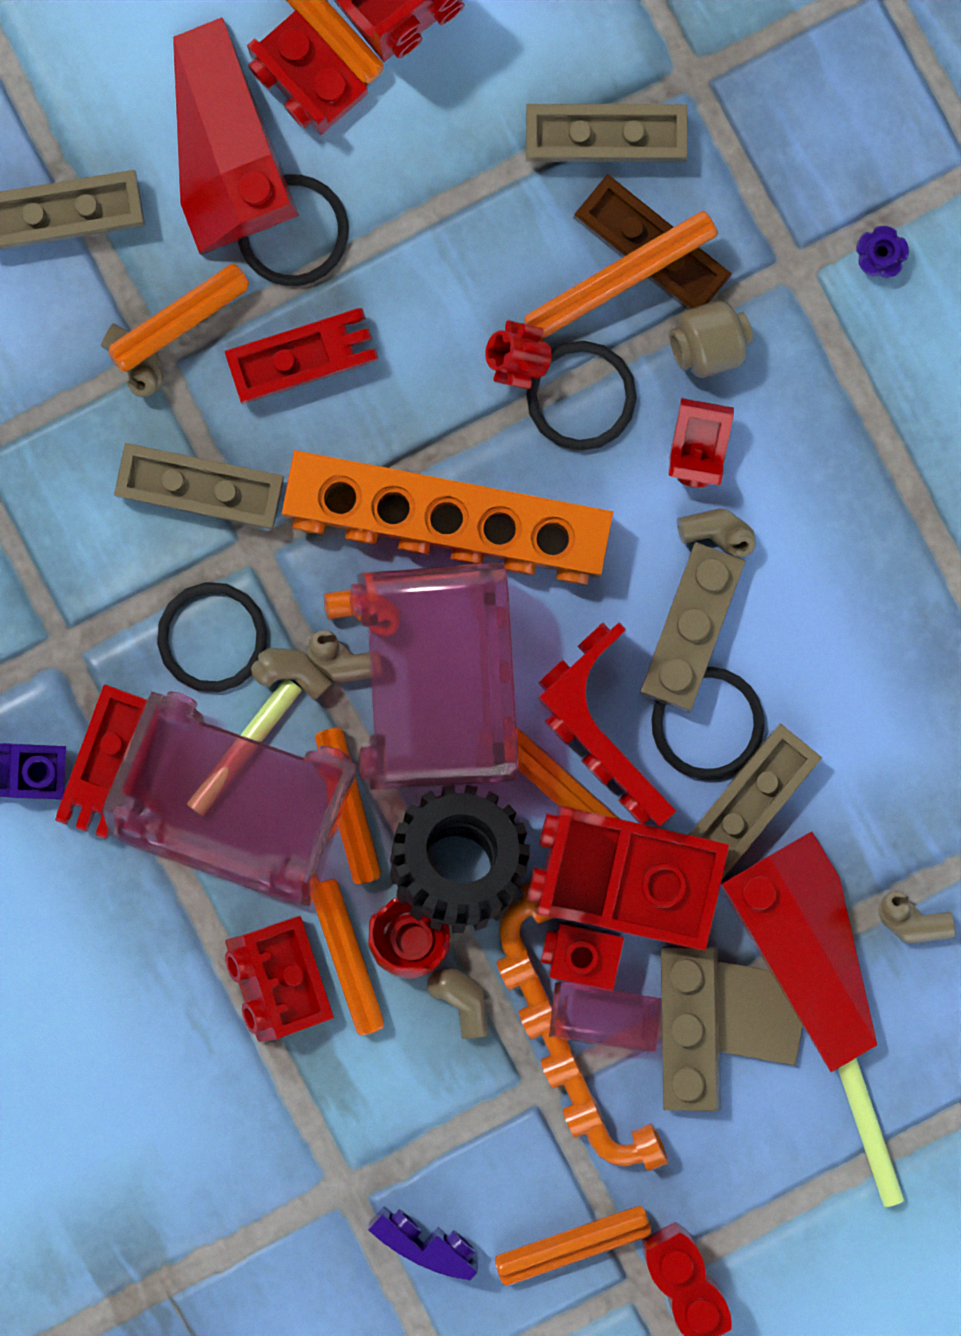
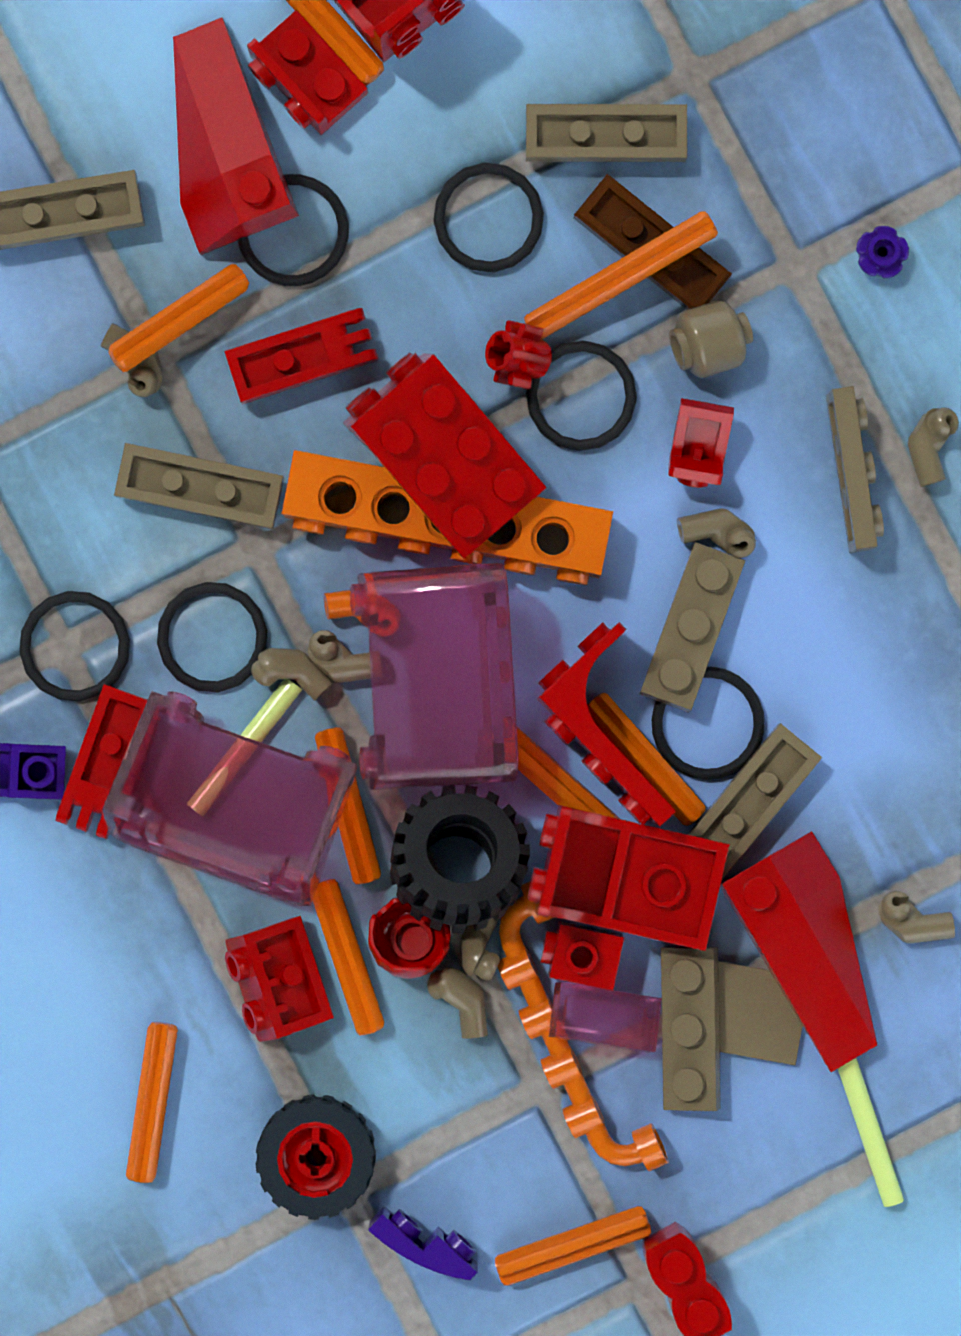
(43, 608): none -> black piece
(151, 1102): none -> orange axle
(310, 1188): none -> black wheel
(443, 451): none -> red bracket
(474, 956): none -> dark tan arm
(481, 265): none -> black piece
(645, 758): none -> orange axle
(854, 469): none -> dark tan plate
(928, 440): none -> dark tan arm

